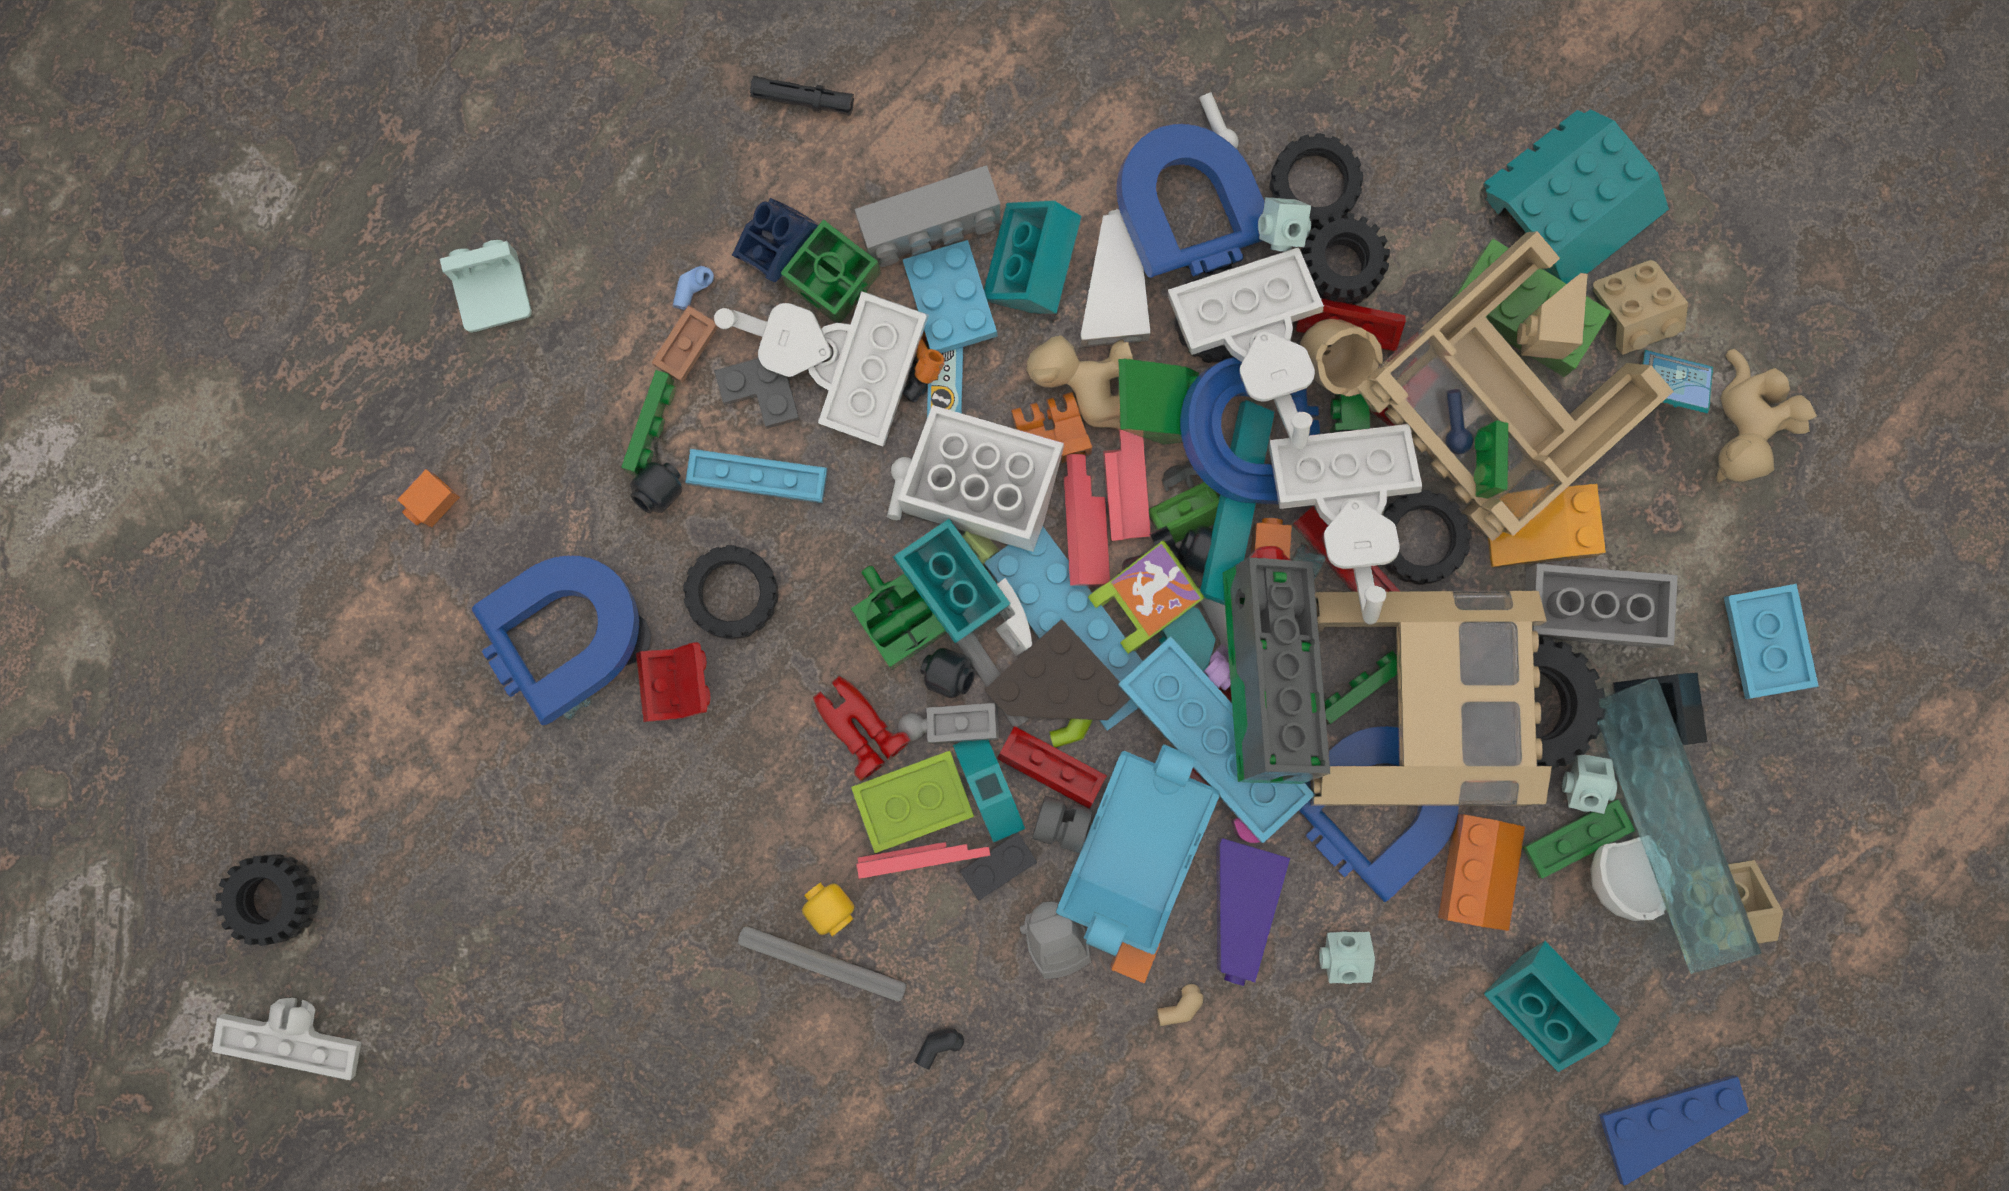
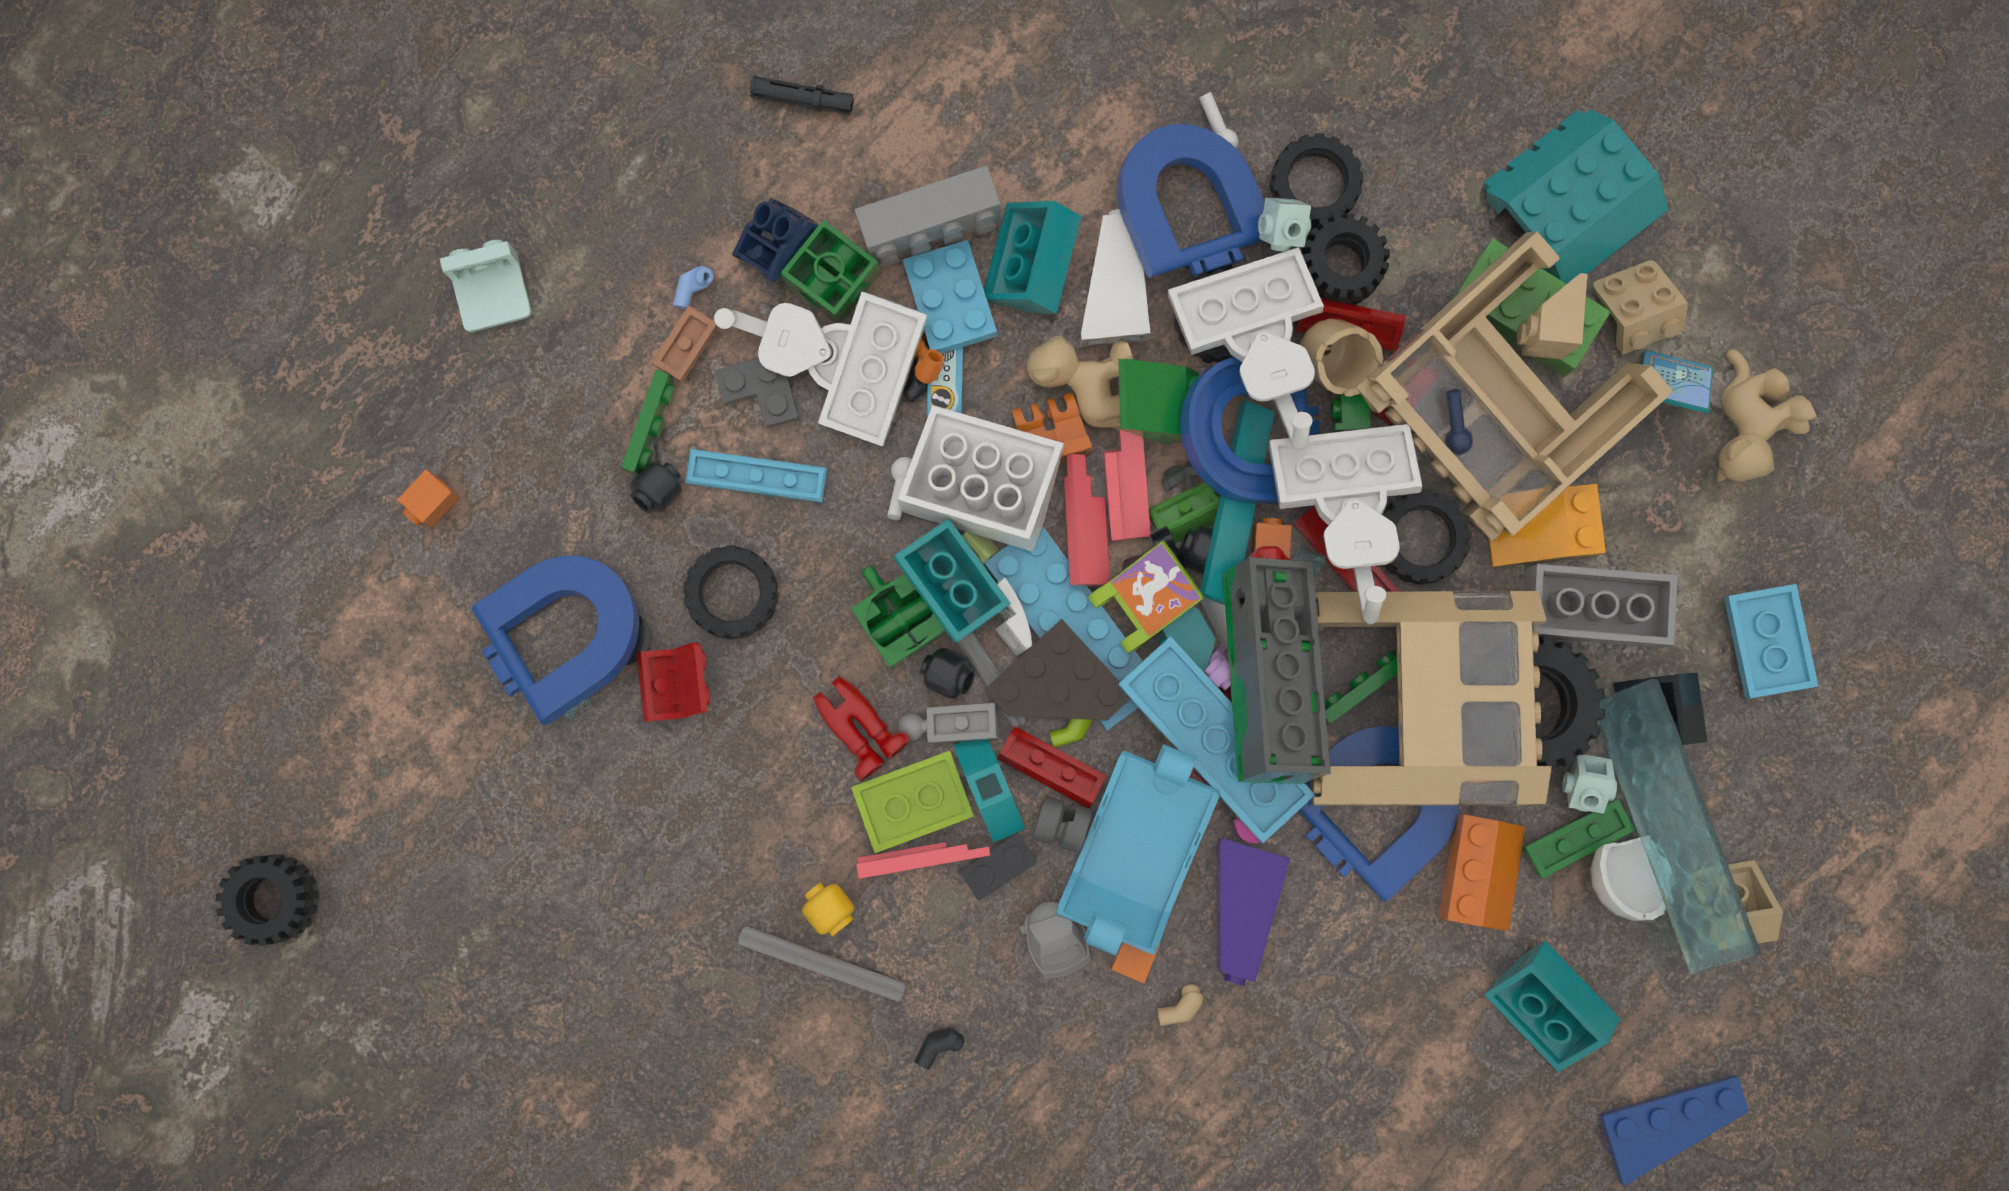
(287, 1041): white plate -> none
(1348, 957): light aqua brick -> none
(1491, 459): green plate -> none

